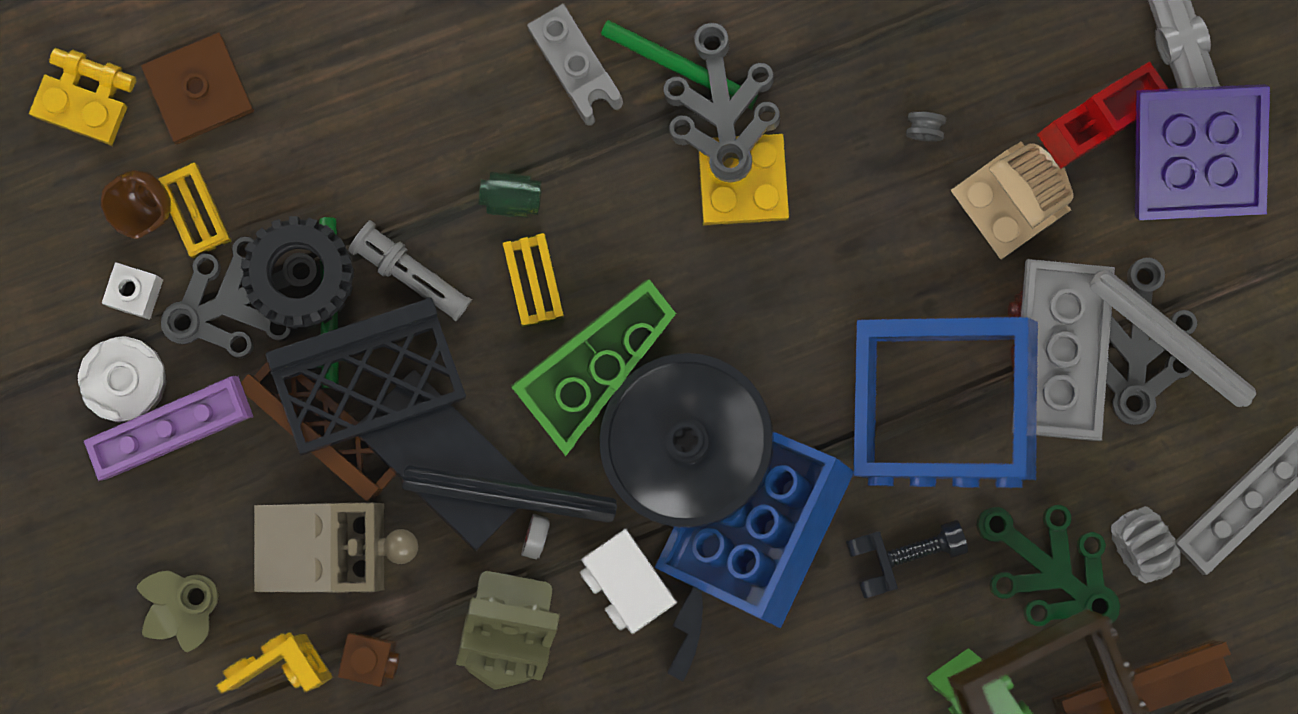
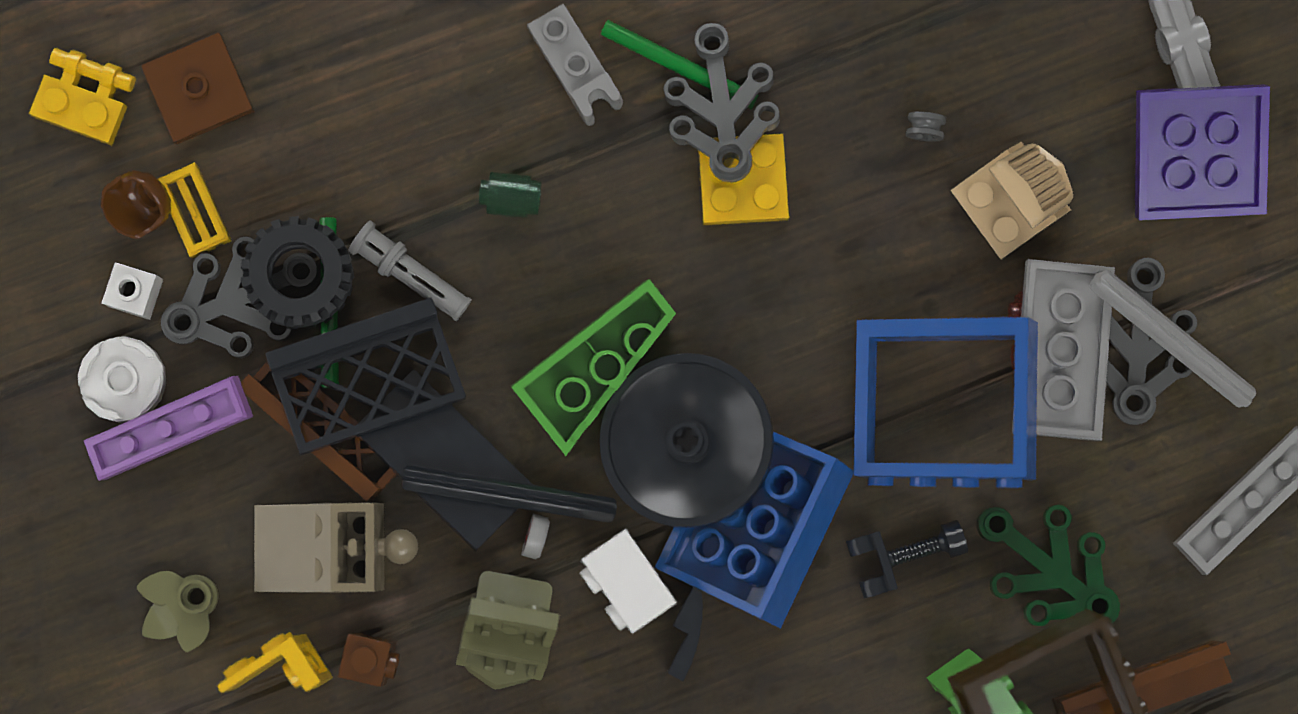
(525, 244): yellow tile -> none
(1098, 117): red slope -> none
(1145, 544): light grey gear -> none

